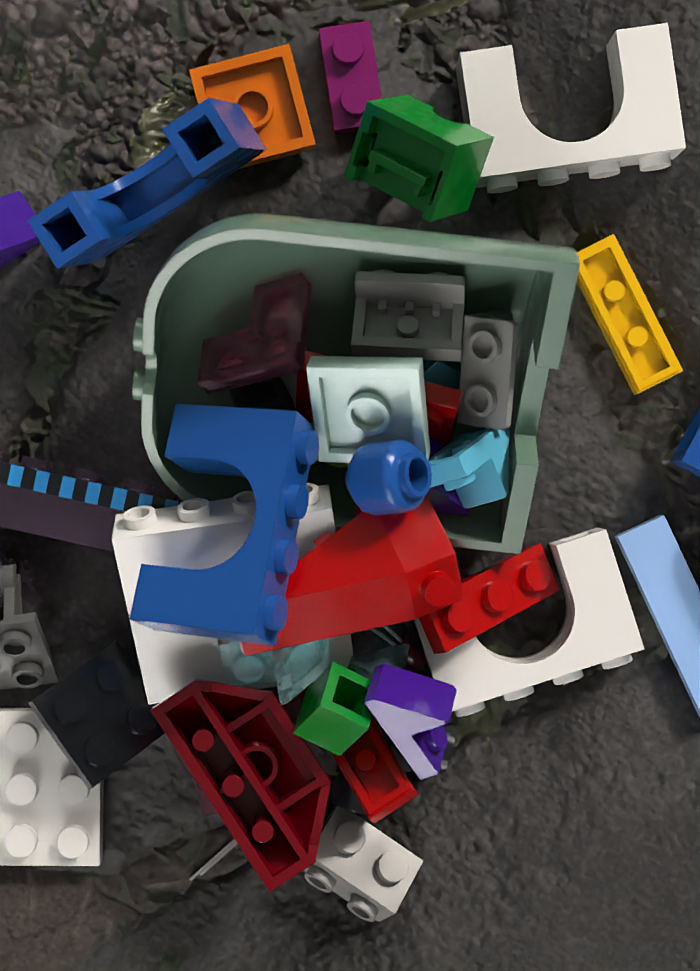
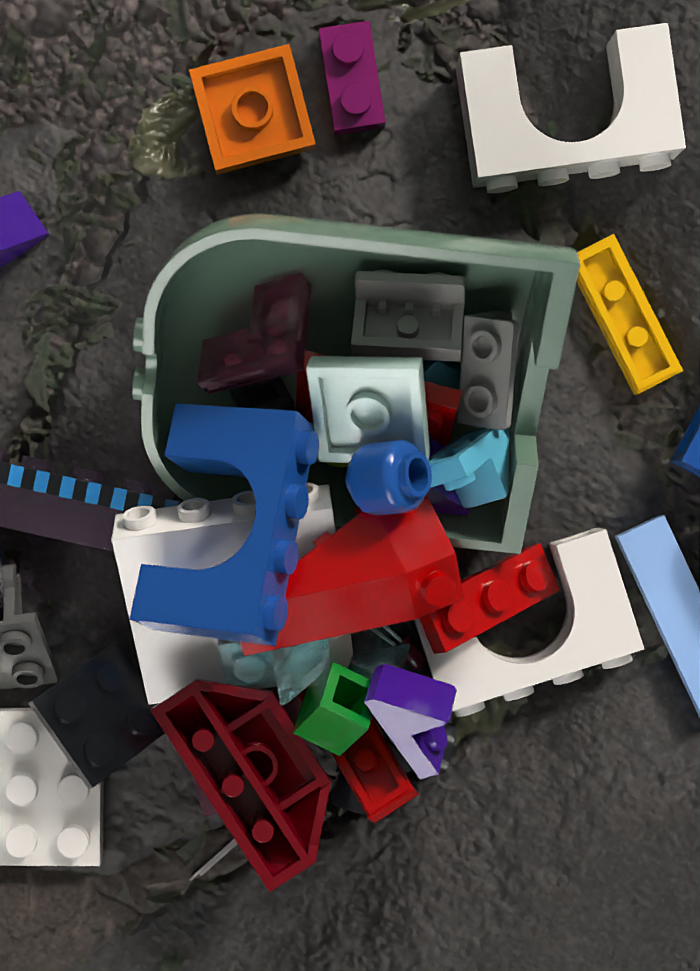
(203, 150): blue arch -> none
(362, 866): light grey bracket -> none
(418, 156): green piece -> none

